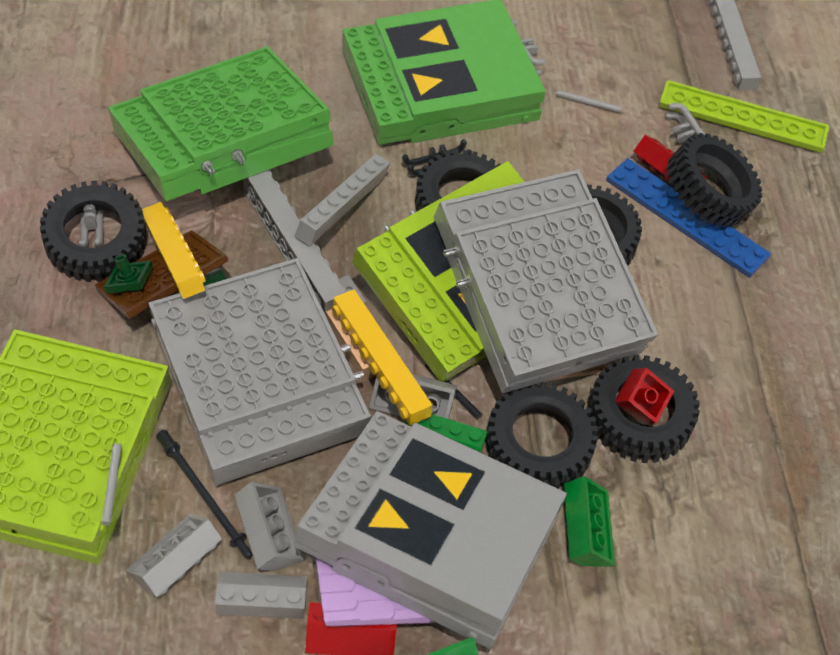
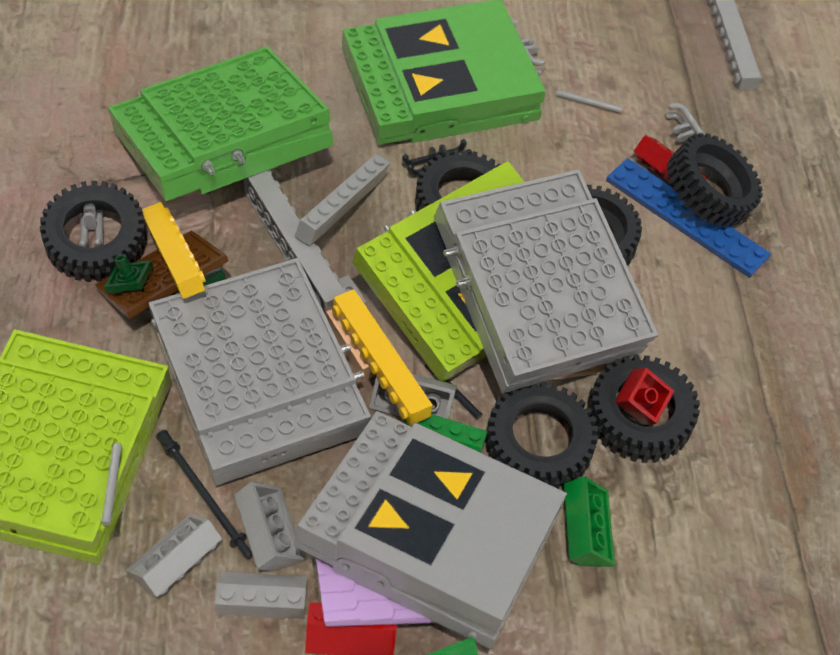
(746, 116): lime plate -> none

